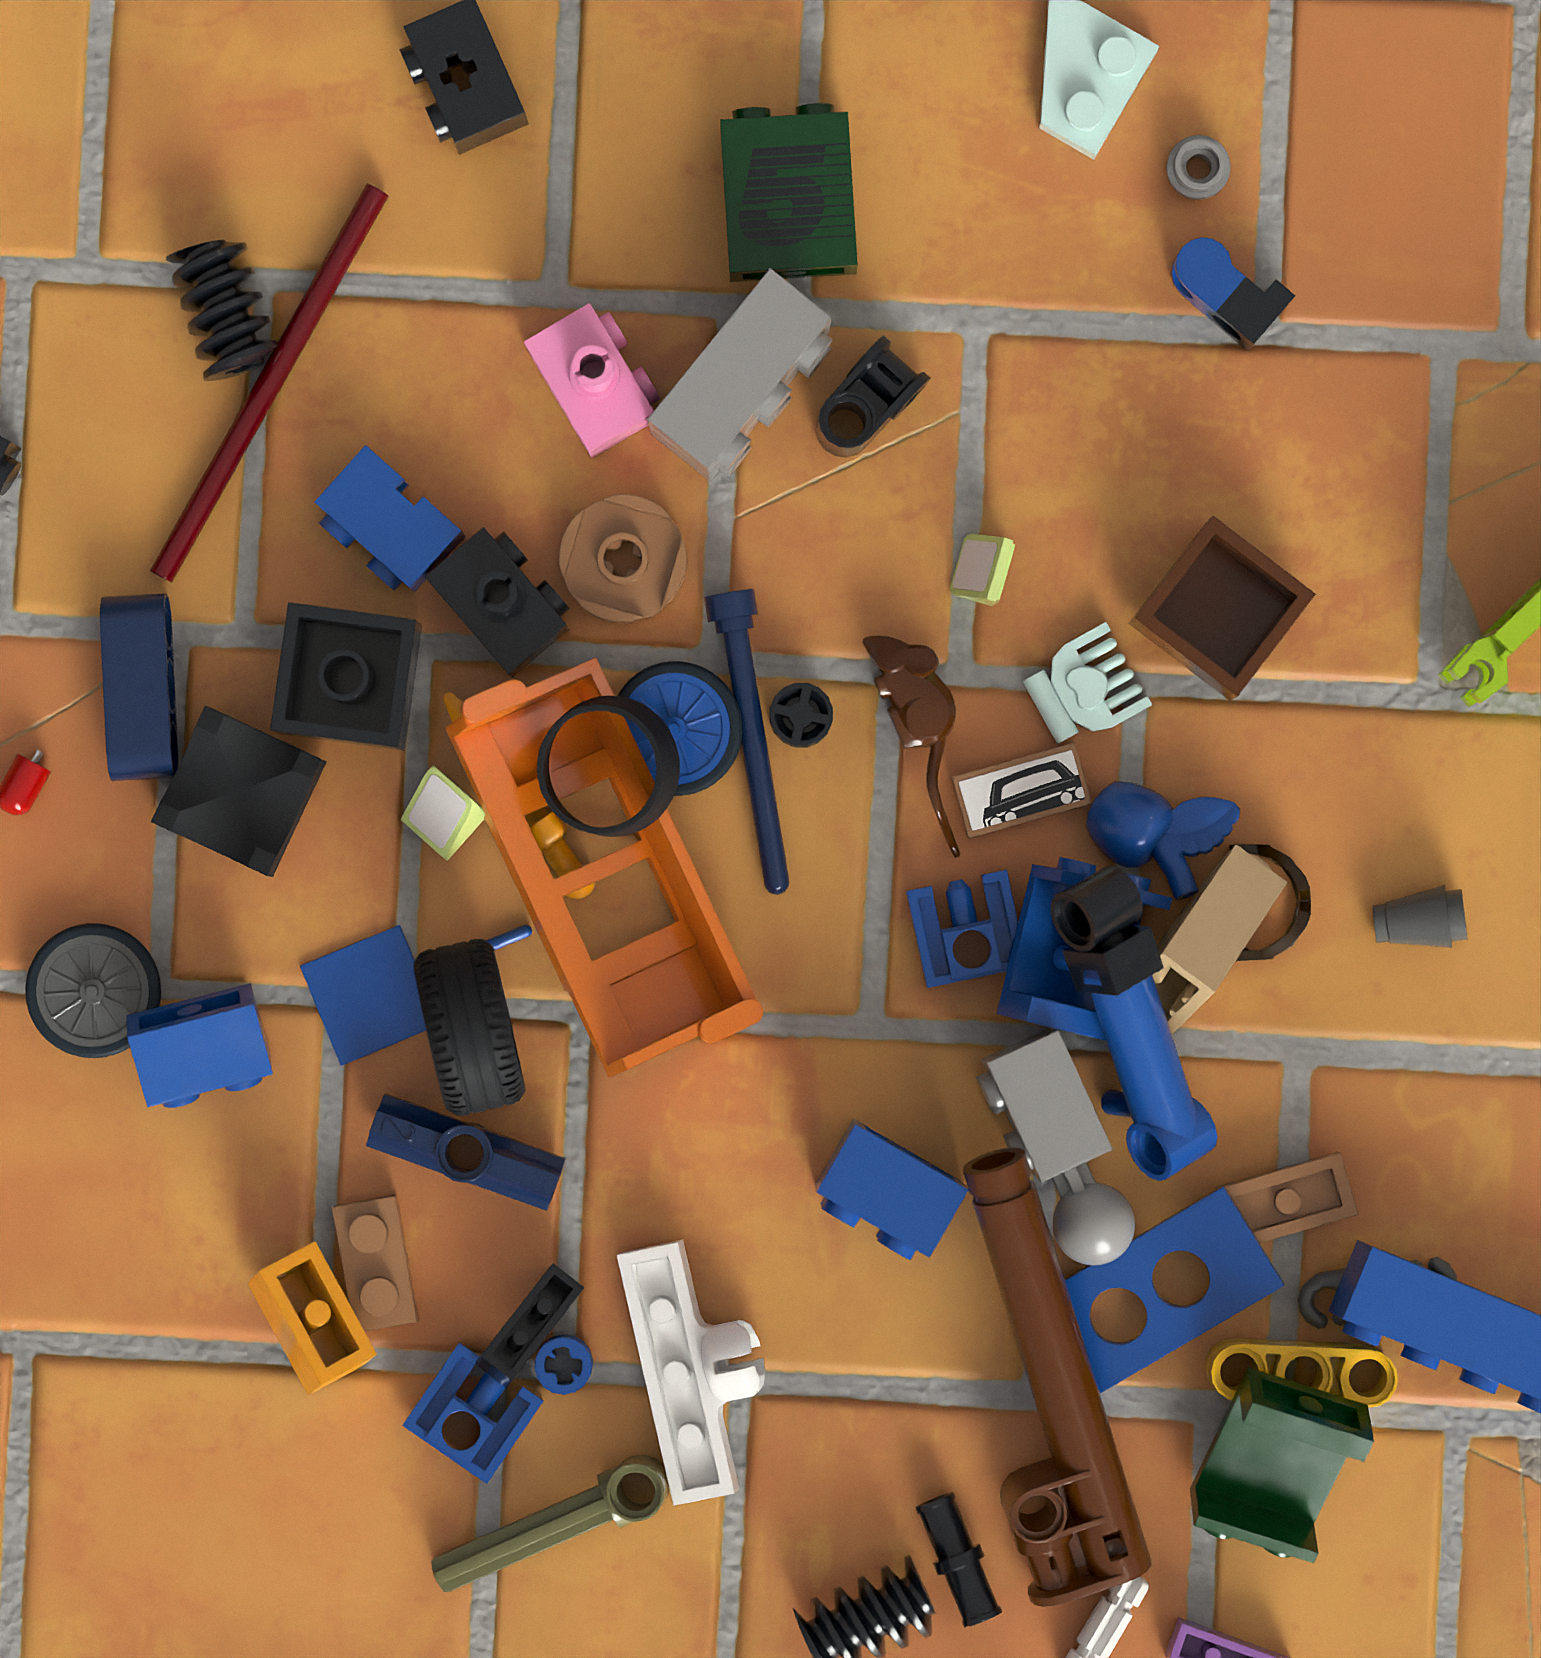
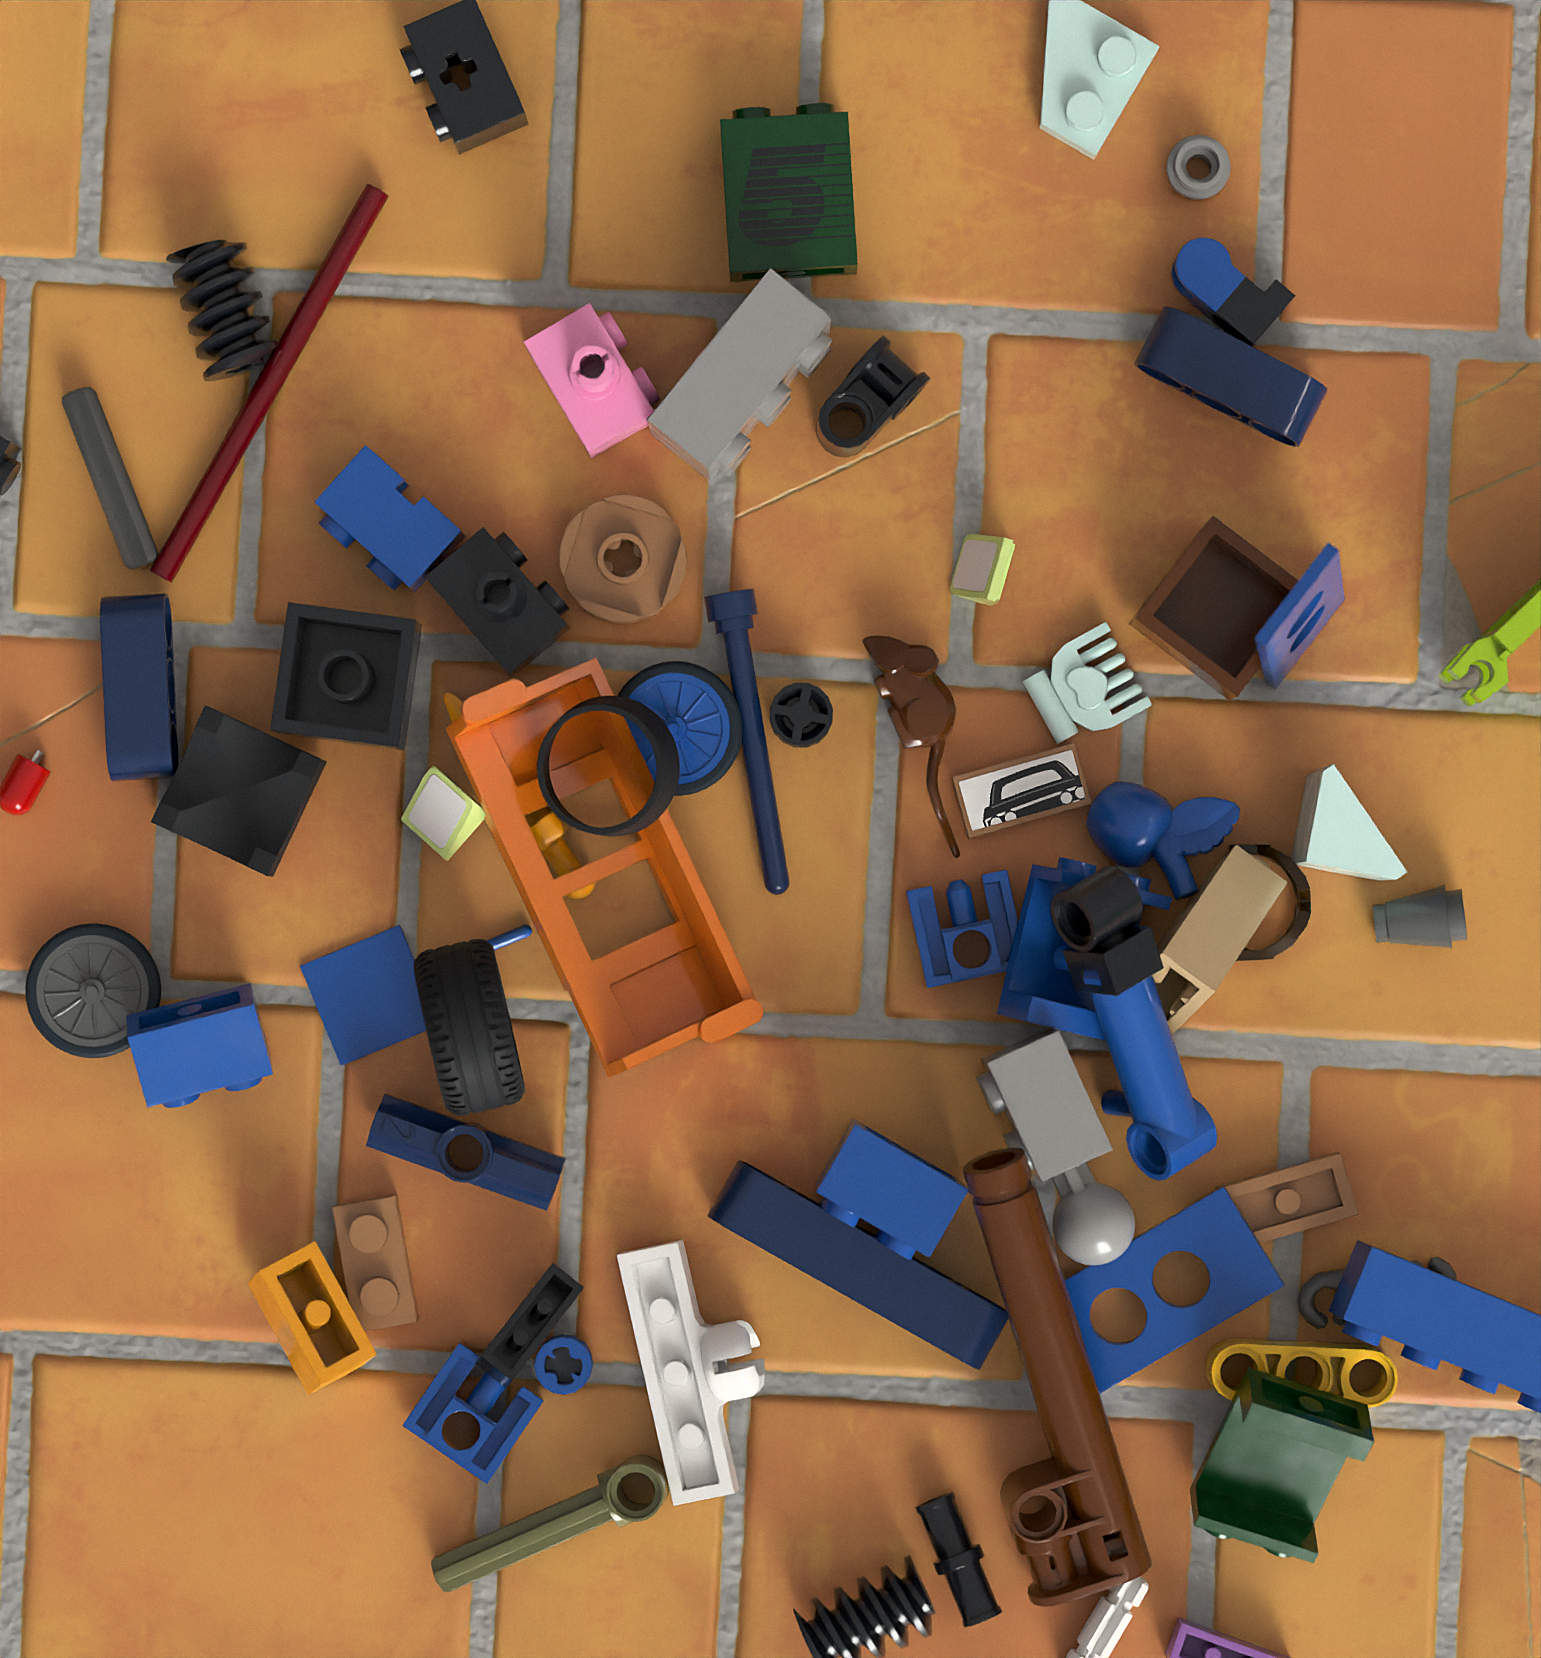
(110, 477): none -> dark grey axle
(858, 1265): none -> dark blue beam
(1231, 376): none -> dark blue beam
(1301, 616): none -> blue piece
(1338, 832): none -> light aqua slope

